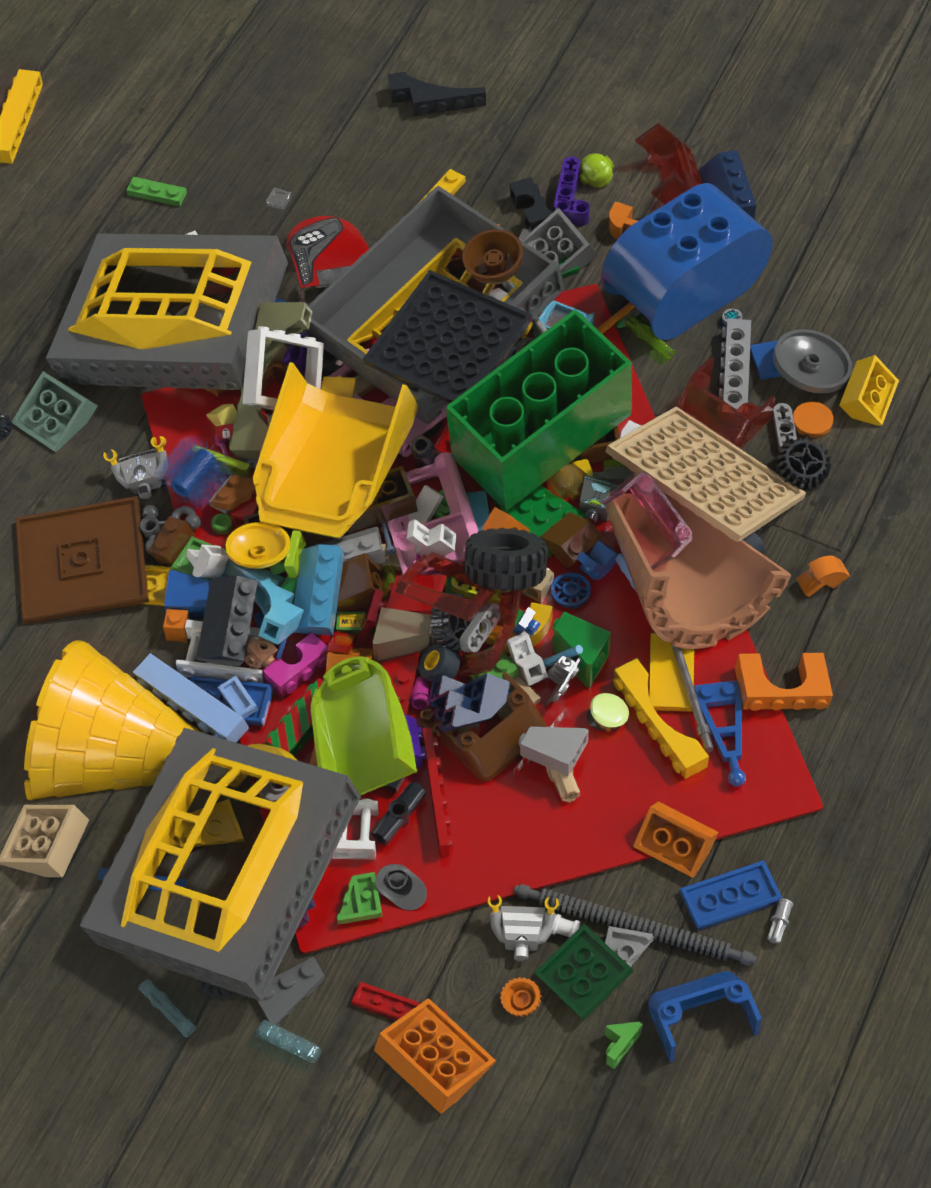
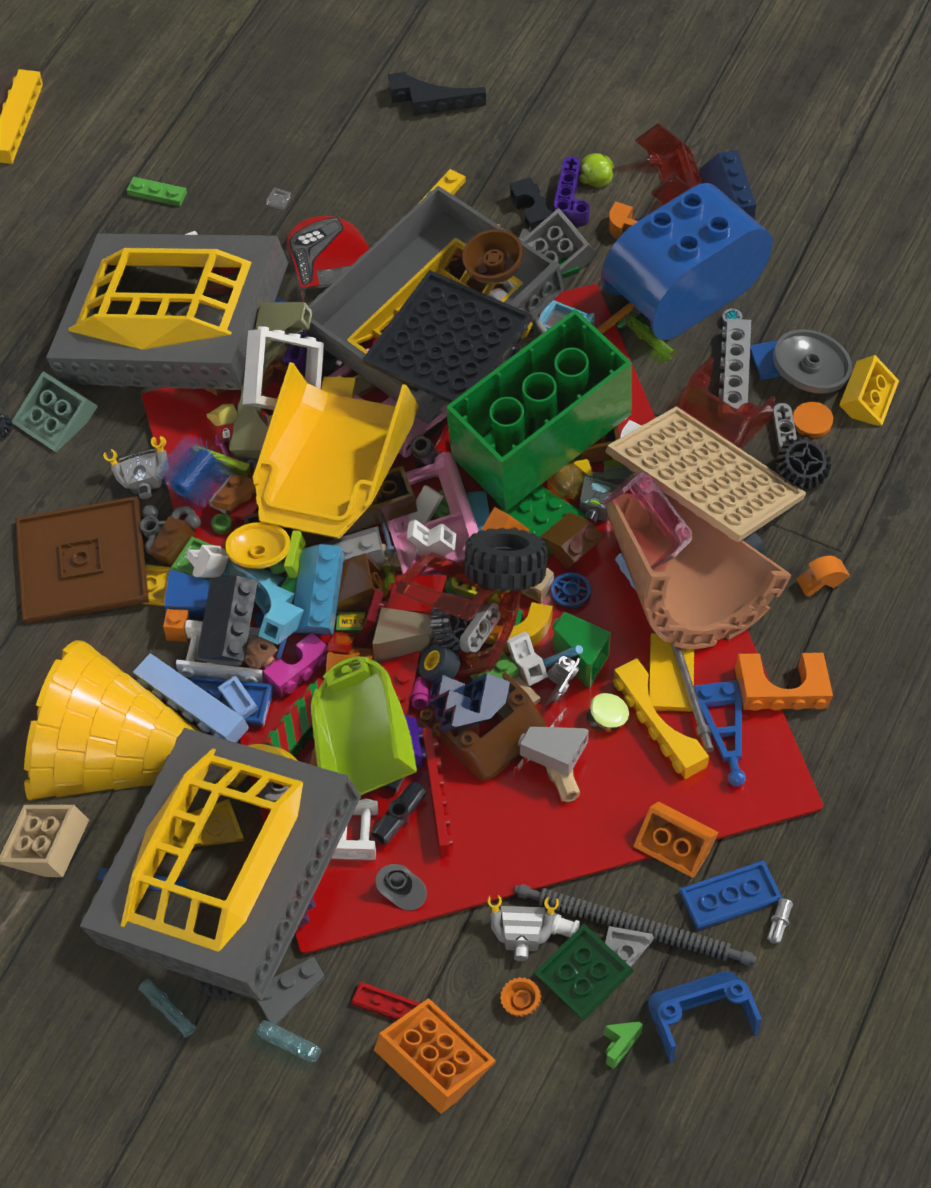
(361, 900): bright green wing -> none
(527, 623): blue tile -> none
(598, 561): blue brick -> none

